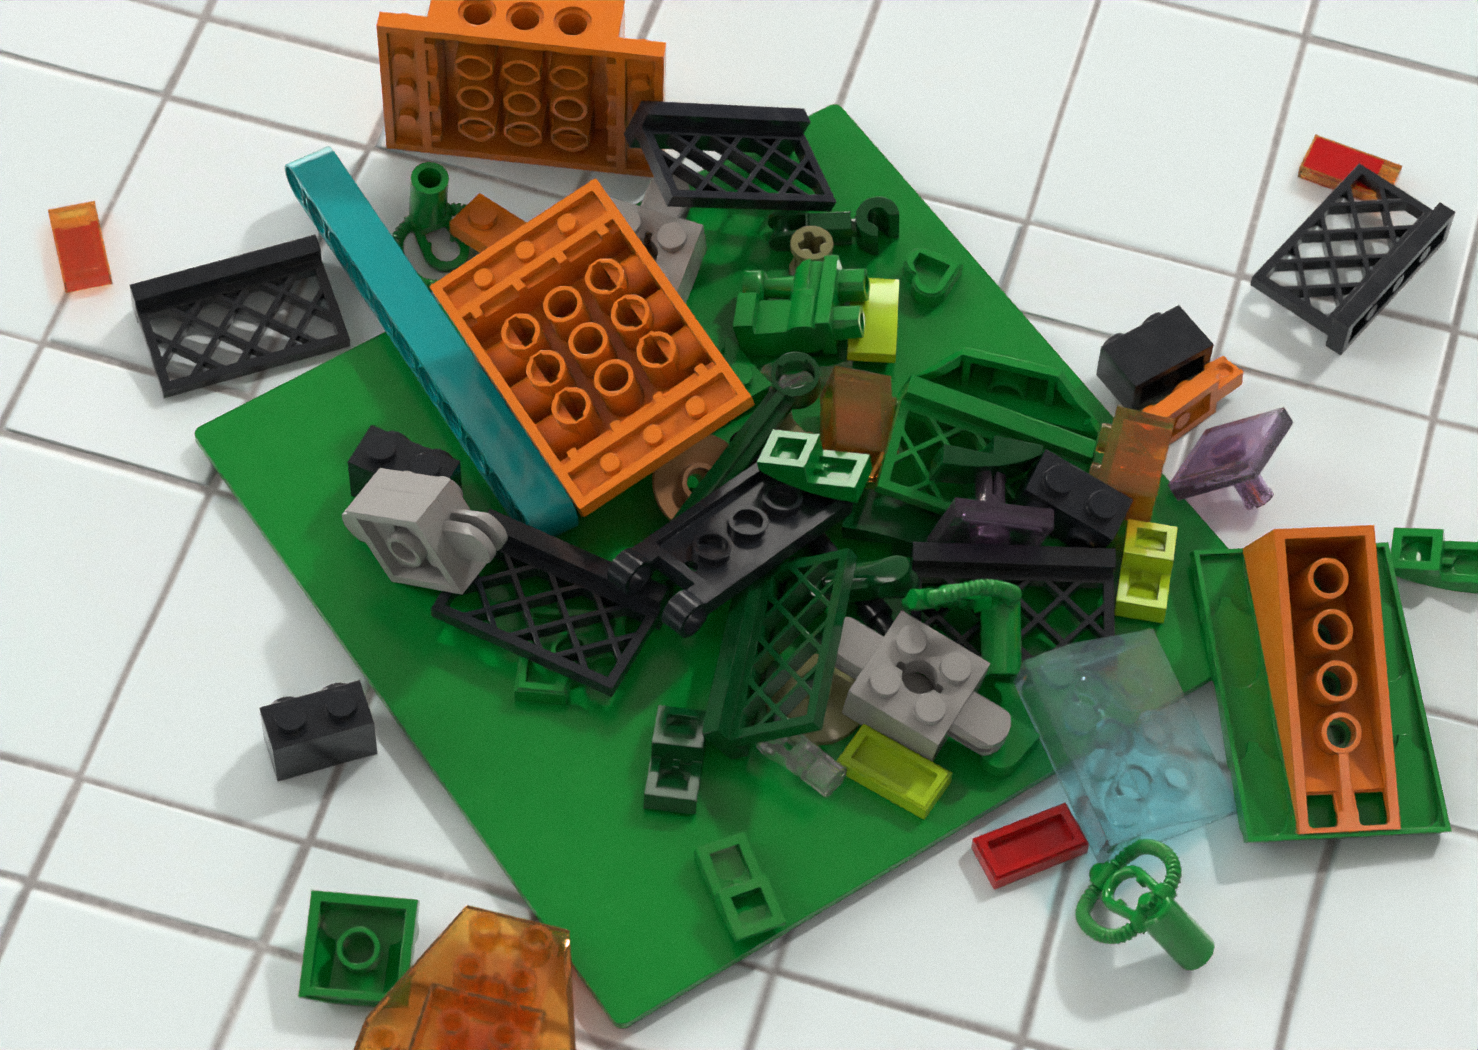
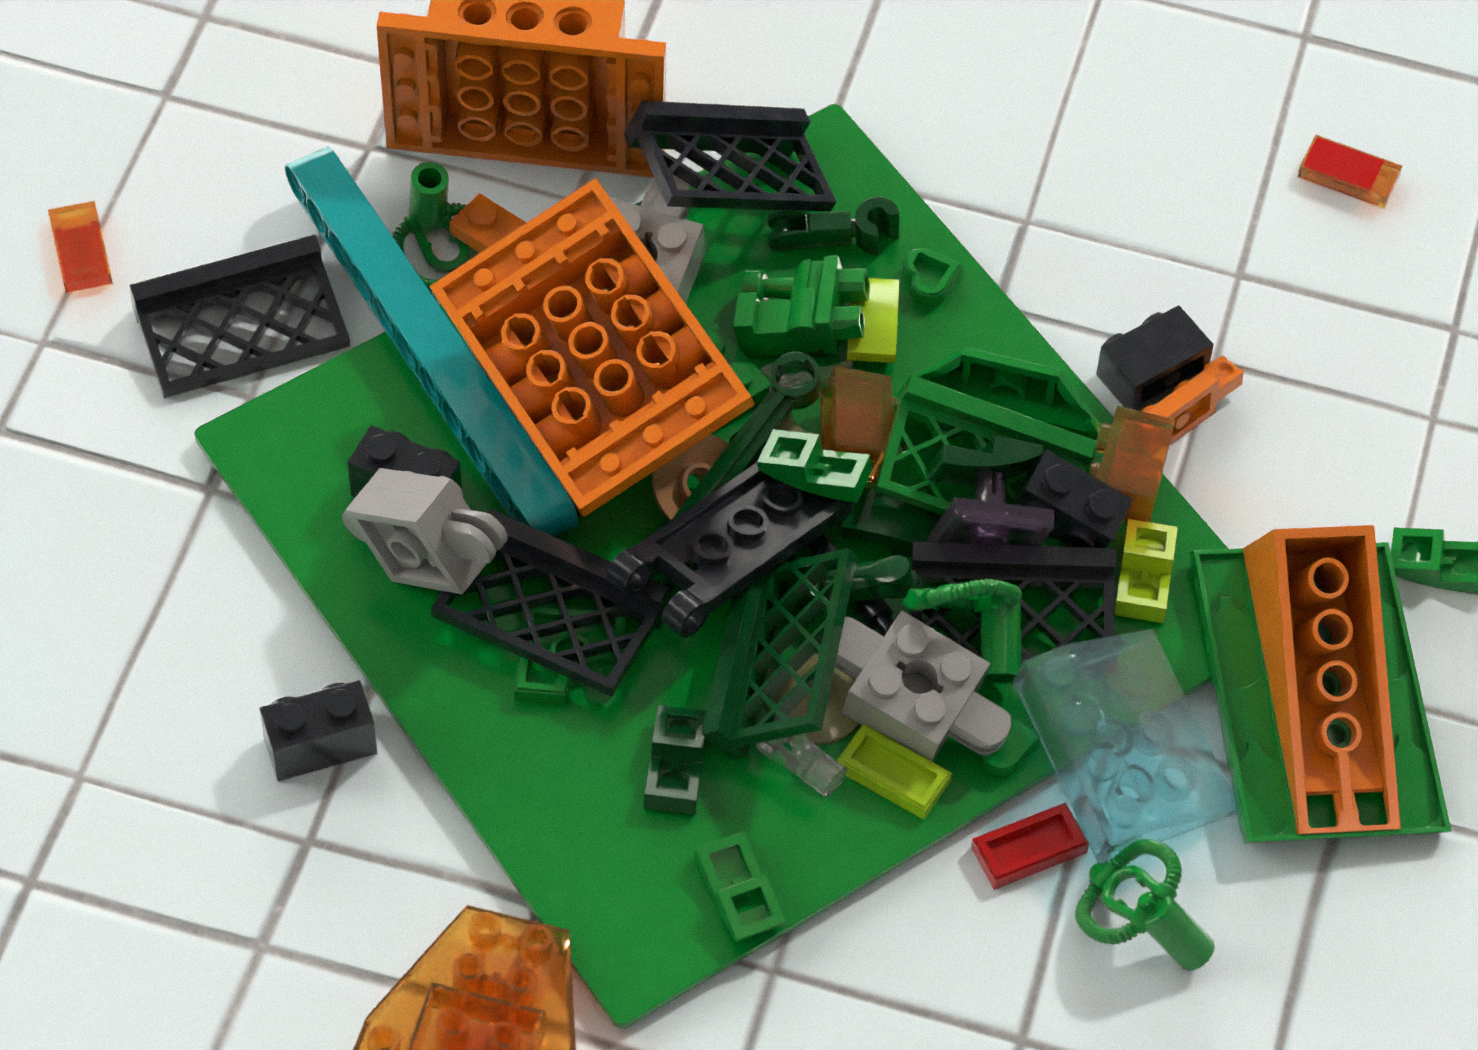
(356, 947): green slope -> none
(809, 243): olive bush -> none
(1233, 457): clear purple tile -> none
(1379, 284): black fence -> none

